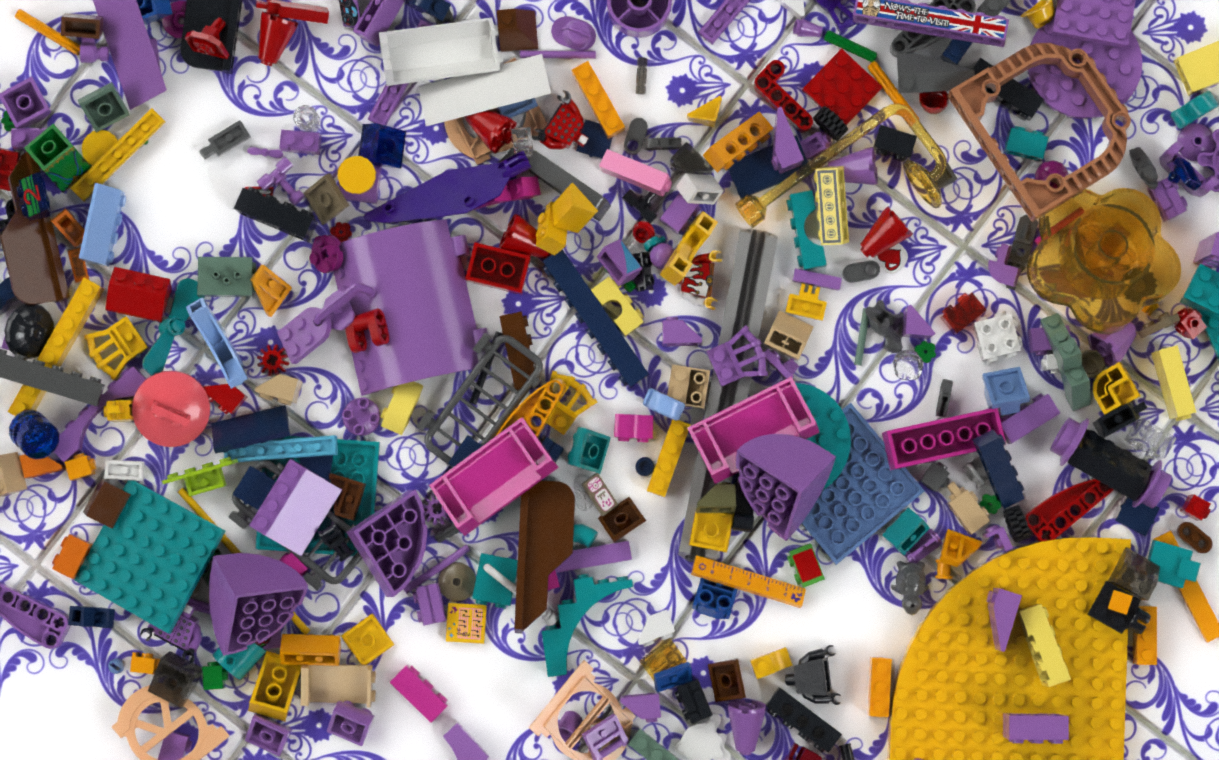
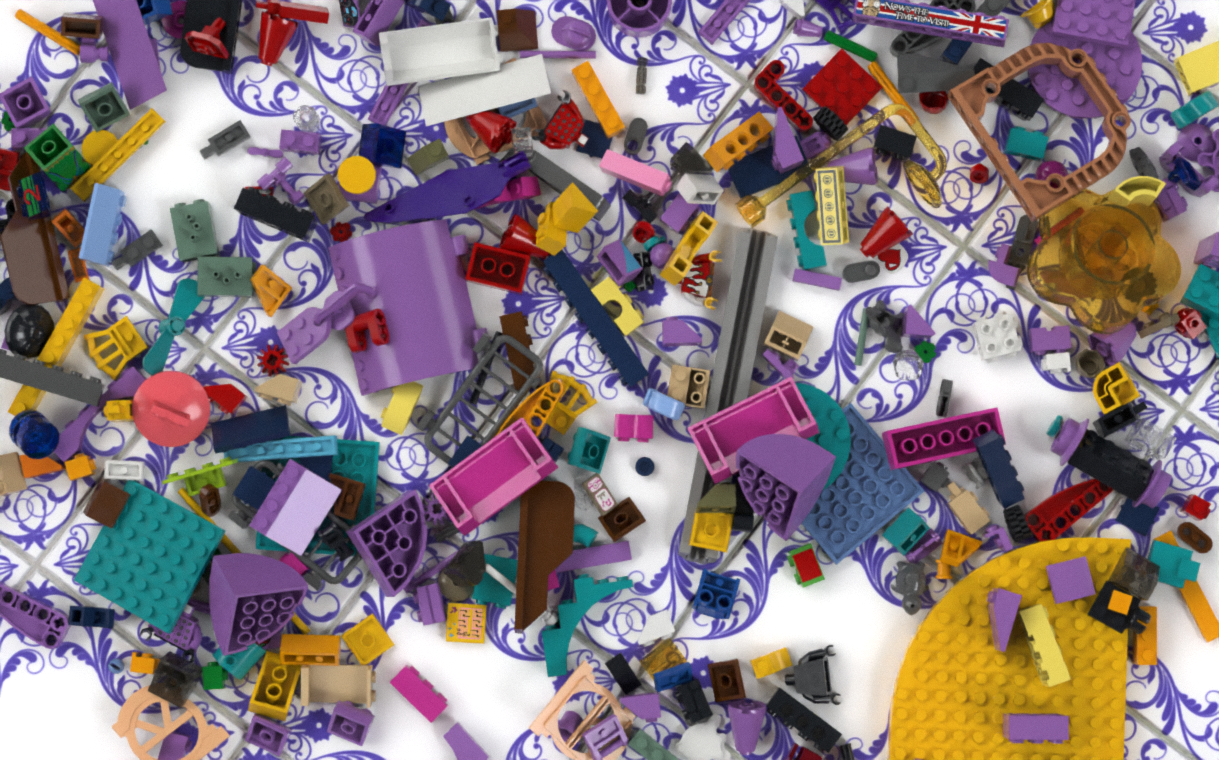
(71, 556): orange brick -> none
(138, 250): none -> dark grey plate
(138, 294): red slope -> none
(194, 230): none -> sand green piece
(210, 500): none -> reddish brown plate
(218, 342): light blue arch -> none
(318, 254): magenta plate -> none
(361, 416): medium lavender dish -> none
(428, 157): none -> olive slope
(467, 564): none -> clear smoke slope
(623, 673): none -> black slope
(668, 458): yellow brick -> none
(670, 143): dark grey piece -> none
(706, 113): yellow slope -> none
(726, 364): medium lavender plate -> none
(748, 581): light orange tile -> none
(806, 304): yellow hinge -> none
(879, 687): light orange brick -> none
(947, 179): dark grey panel -> none
(962, 313): clear red brick -> none
(979, 173): none -> red tile
(986, 500): green plant -> none
(1005, 390): medium blue panel -> none
(1028, 418): medium lavender brick -> none
(1054, 427): none -> teal piece
(1069, 361): sand green arch -> none
(1070, 580): none -> medium lavender slope
(1137, 190): none -> light yellow brick
(1174, 383): light yellow brick -> none

